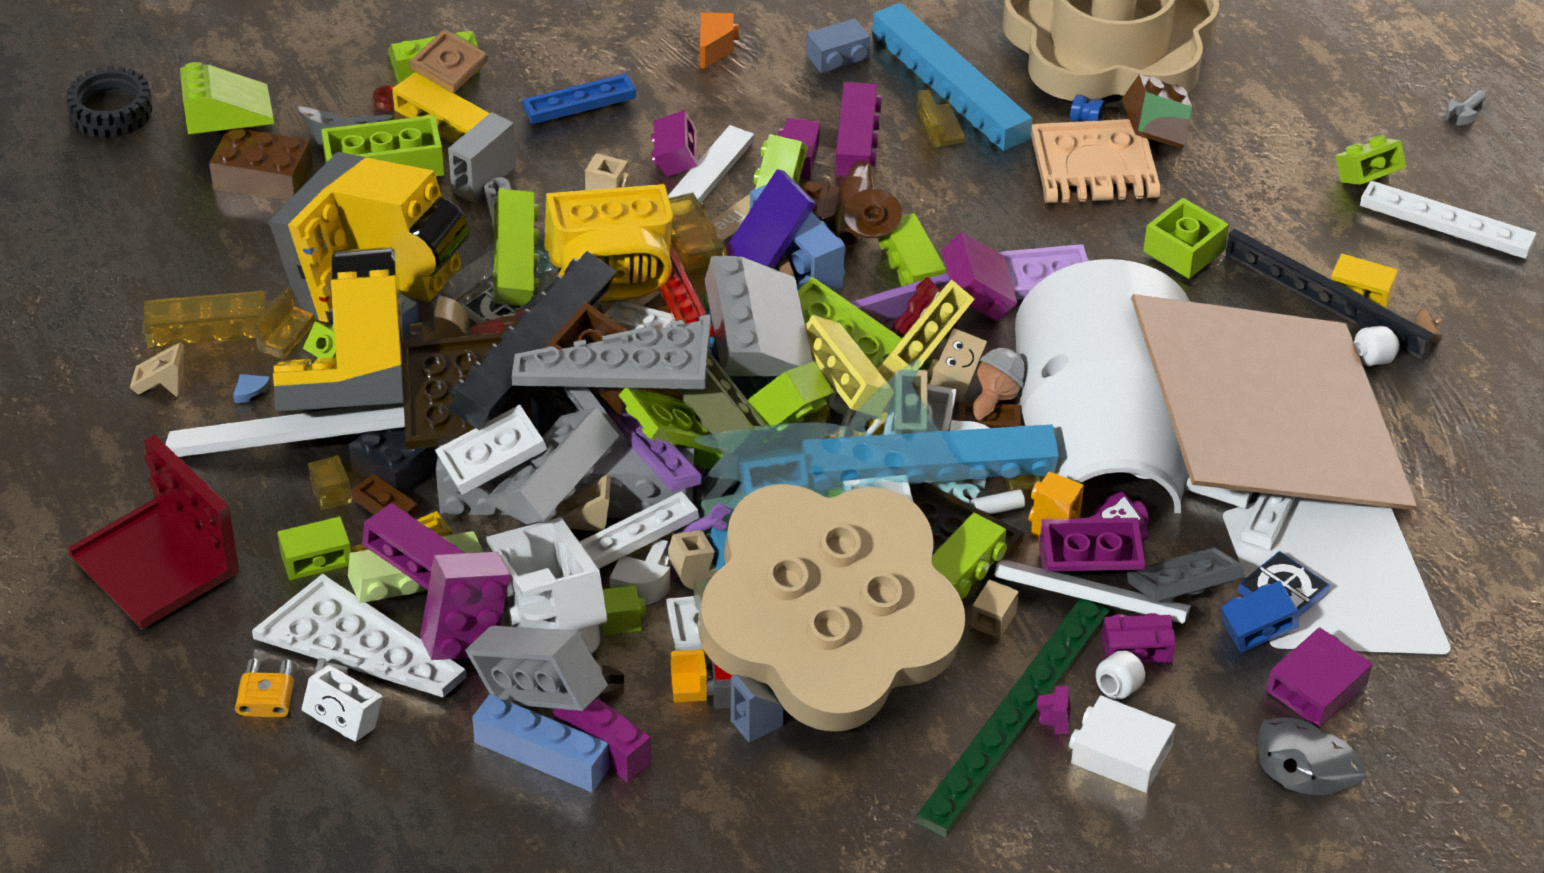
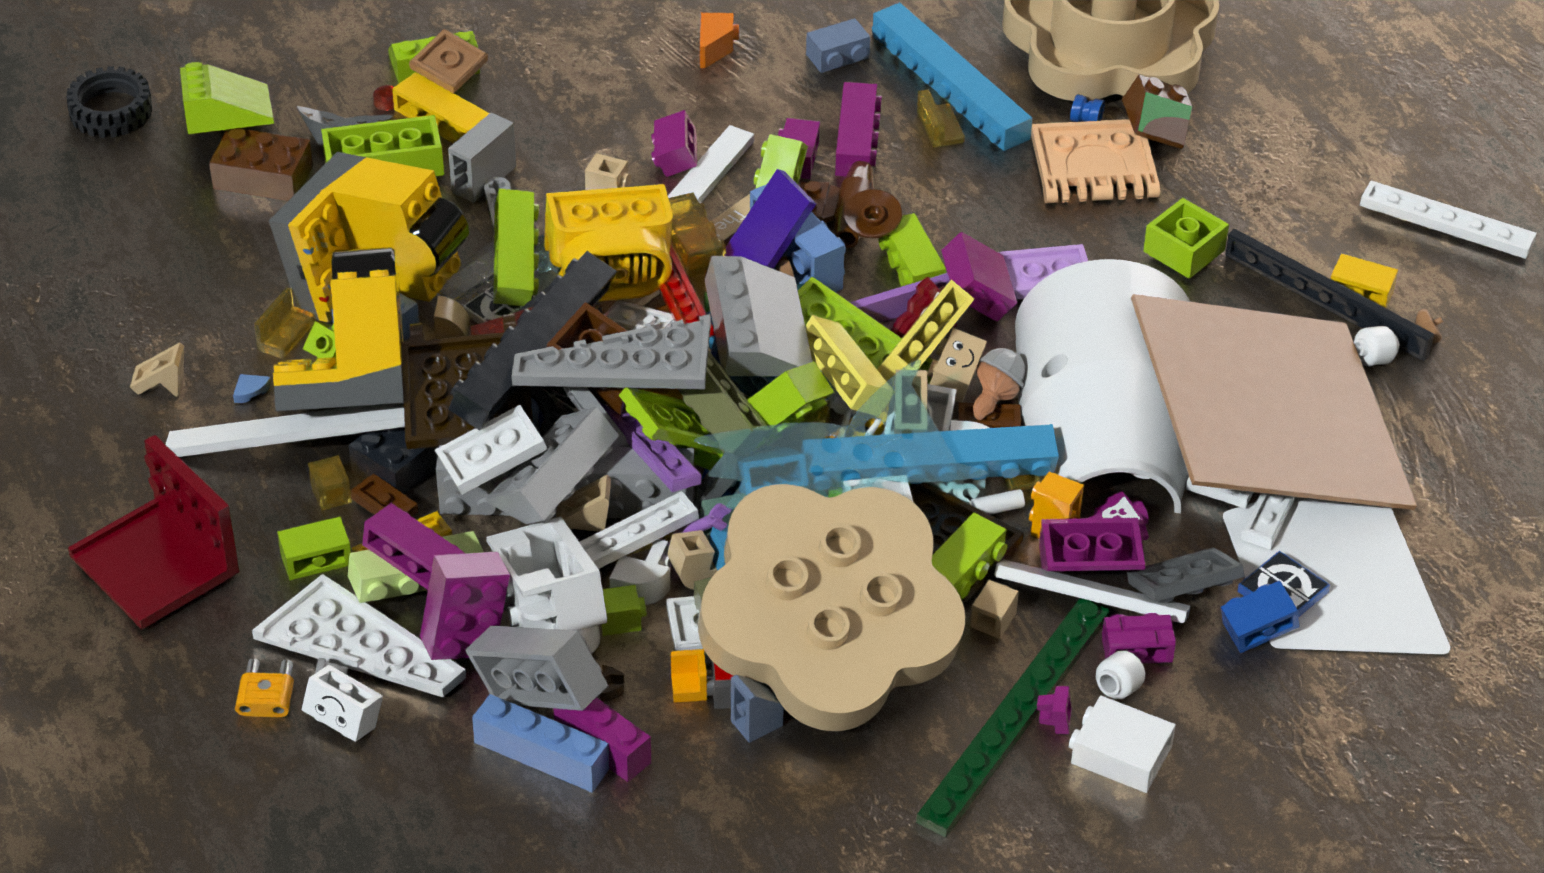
(202, 318): clear yellow brick -> none
(579, 98): blue plate -> none
(1313, 756): dark grey piece -> none
(1319, 677): magenta brick -> none
(1371, 160): lime brick -> none
(1465, 110): light grey bar -> none

